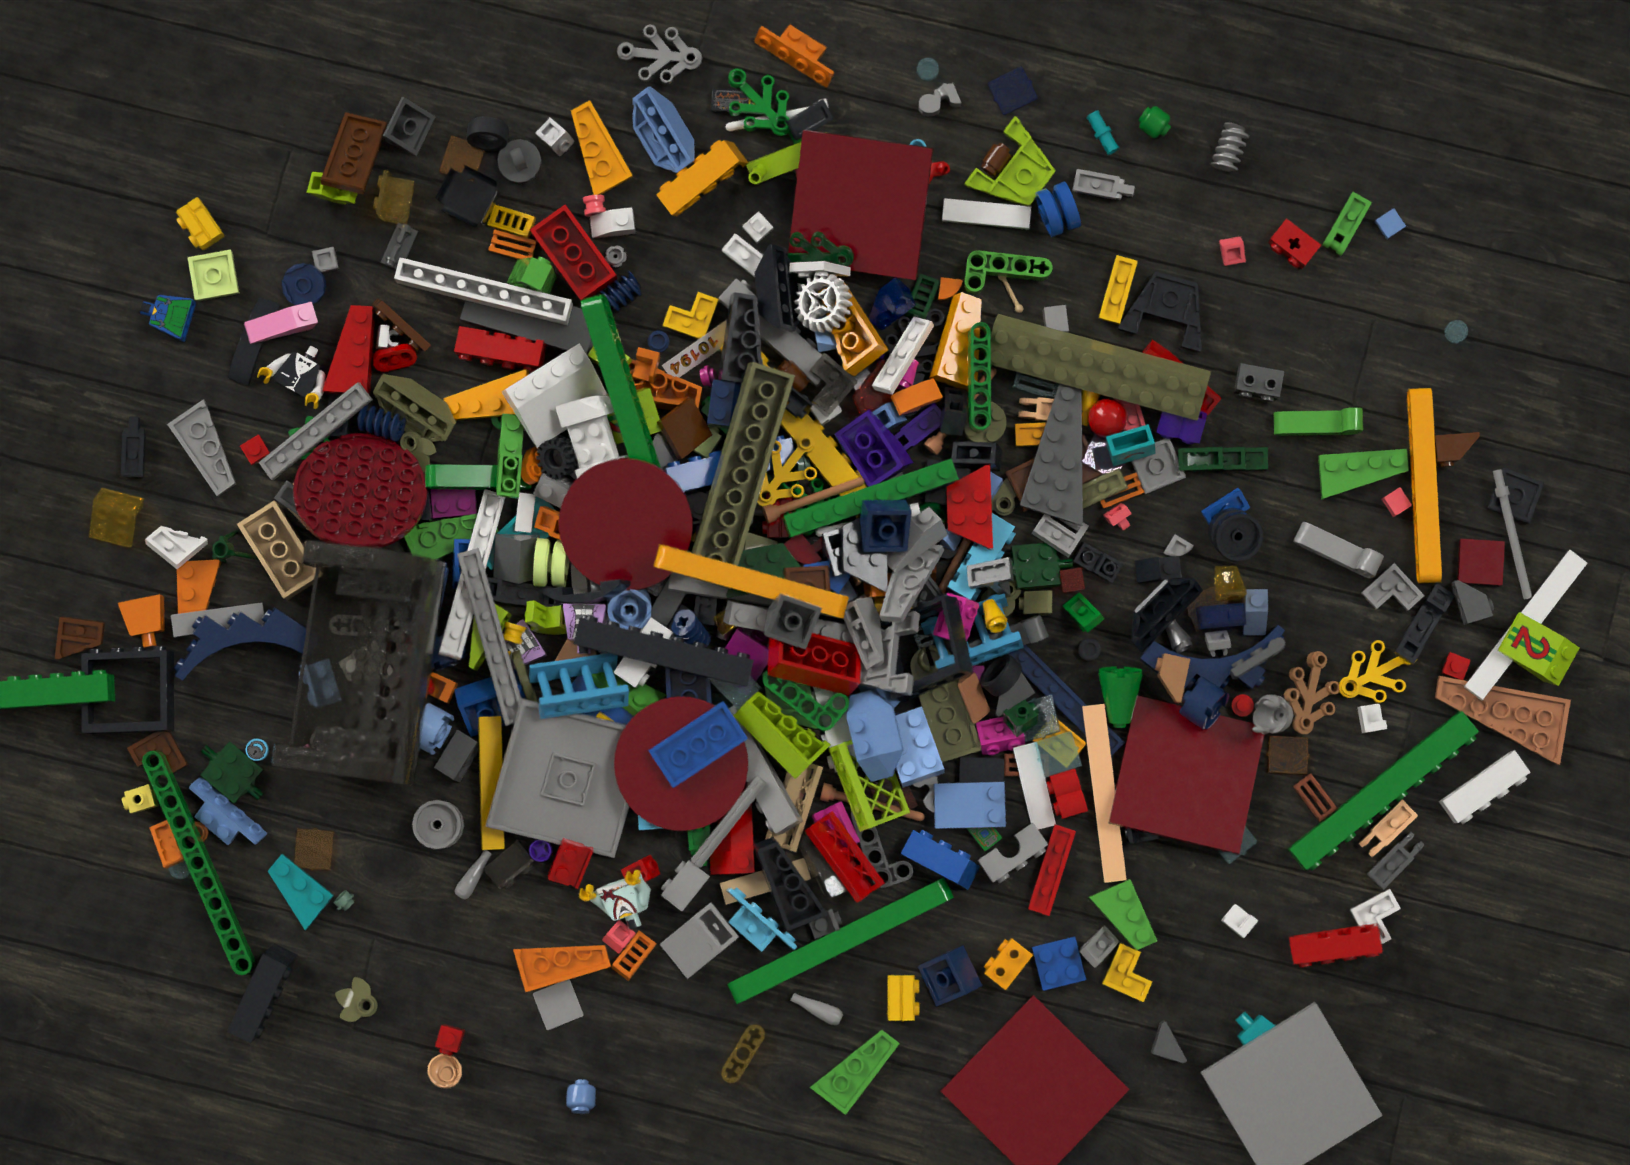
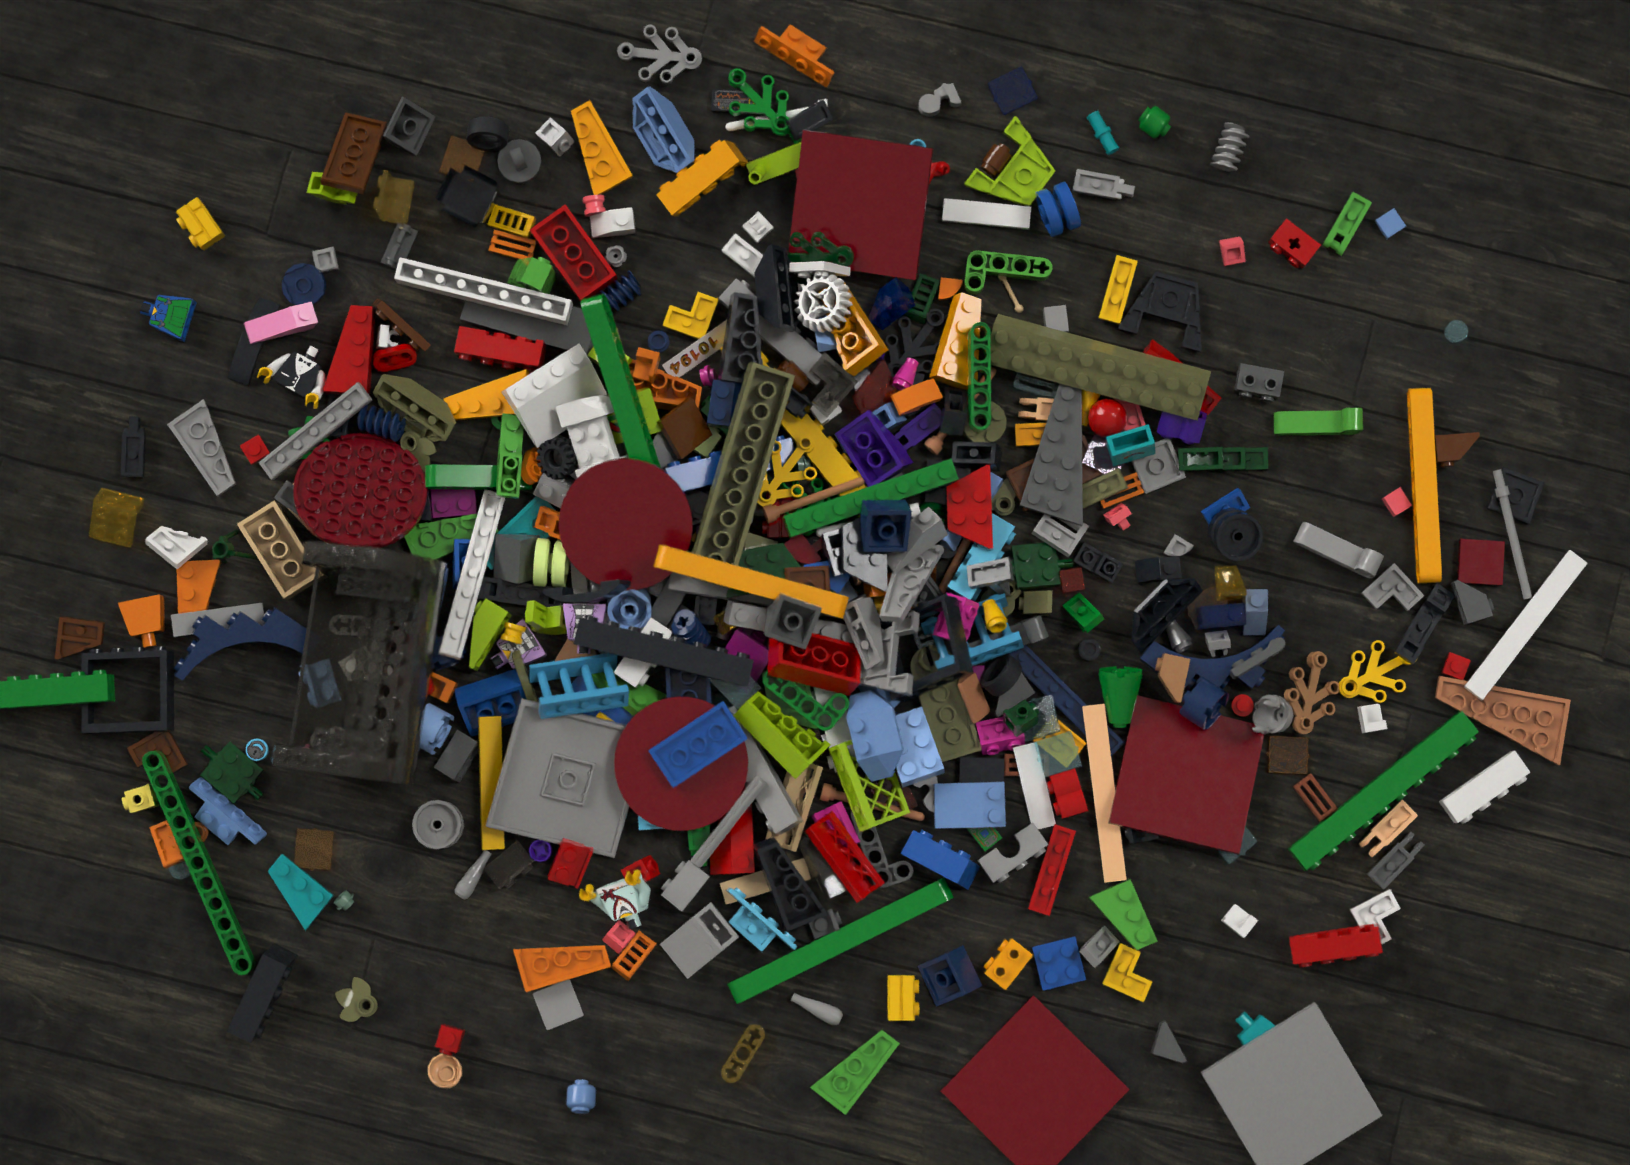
(213, 275): yellowish green plate -> none
(491, 634): light grey tile -> none
(525, 512): white sticker -> none
(902, 355): white tile -> none
(927, 69): clear light blue tile -> none
(1357, 469): bright green wing -> none
(1538, 649): lime slope -> none

